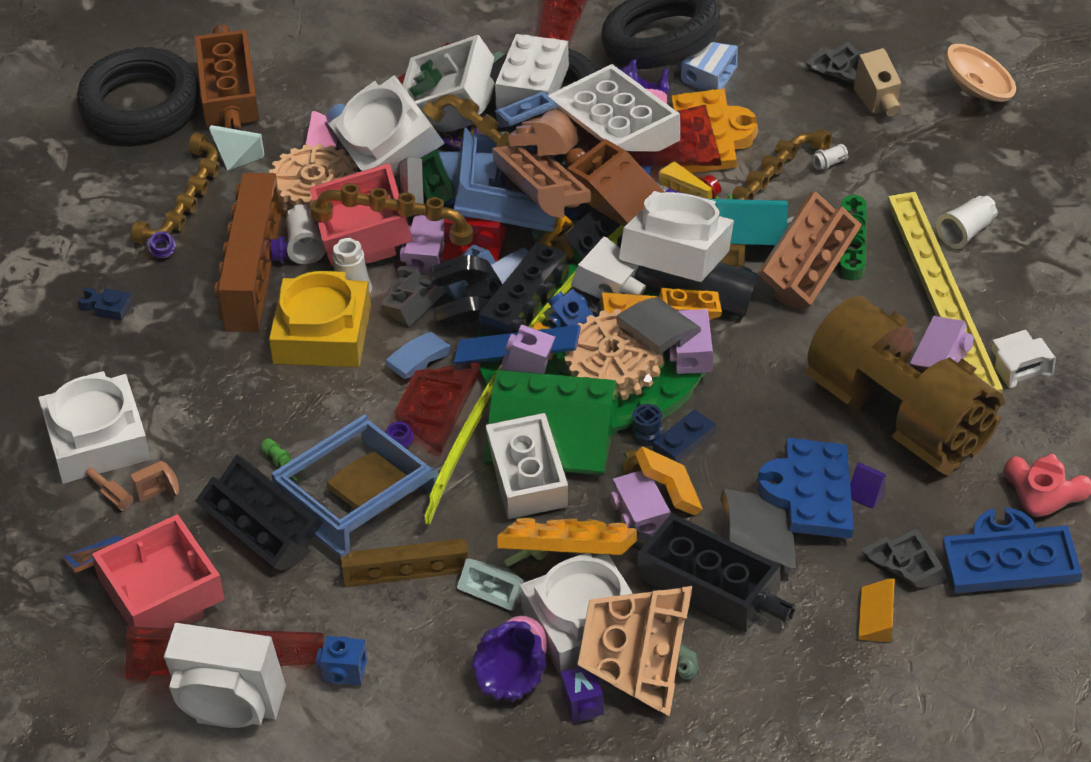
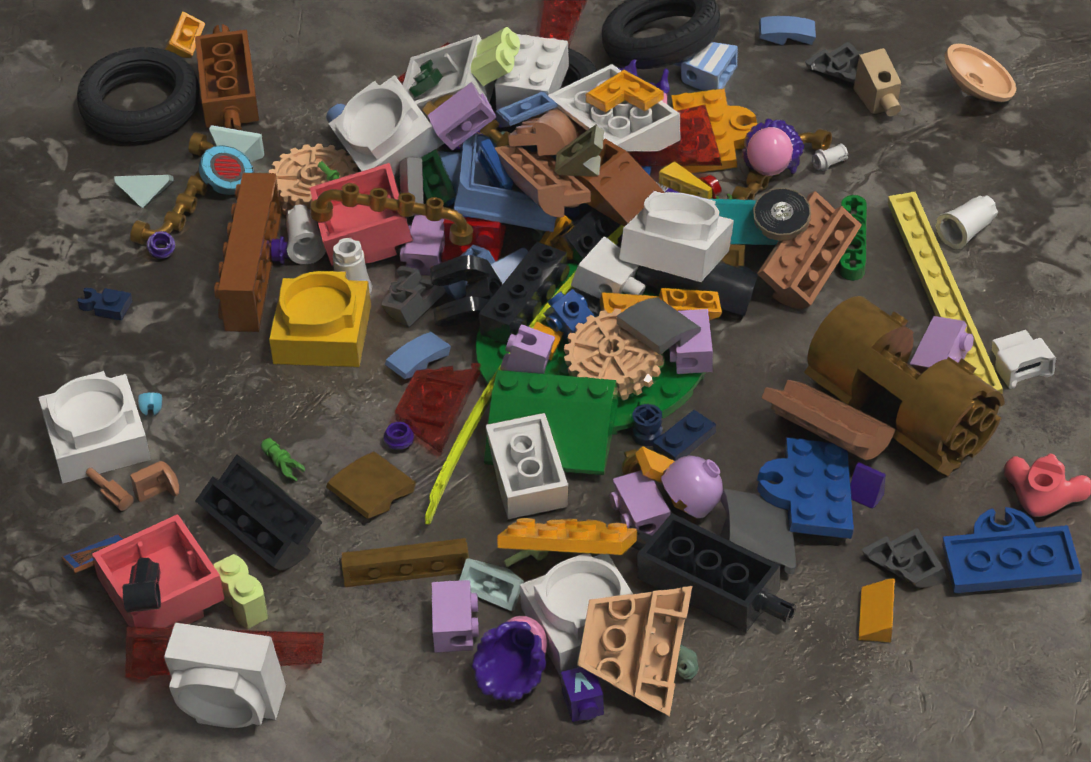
(143, 188): none -> light aqua slope
(143, 588): none -> black piece
(150, 401): none -> medium azure hinge
(183, 35): none -> light orange slope
(223, 168): none -> tile
(242, 591): none -> yellowish green brick
(320, 131): bright pink slope -> none
(331, 174): none -> bright green hand
(335, 531): medium blue piece -> none
(342, 660): blue brick -> none
(452, 616): none -> lavender brick
(461, 116): none -> lavender brick
(492, 166): none -> blue tile
(493, 347): blue piece -> none
(495, 56): none -> yellowish green brick
(582, 154): none -> olive slope
(622, 88): none -> light orange tile
(694, 483): none -> lavender cylinder
(772, 148): none -> bright pink hair
(779, 28): none -> medium blue slope
(782, 214): none -> black tile
(830, 419): none -> nougat brick

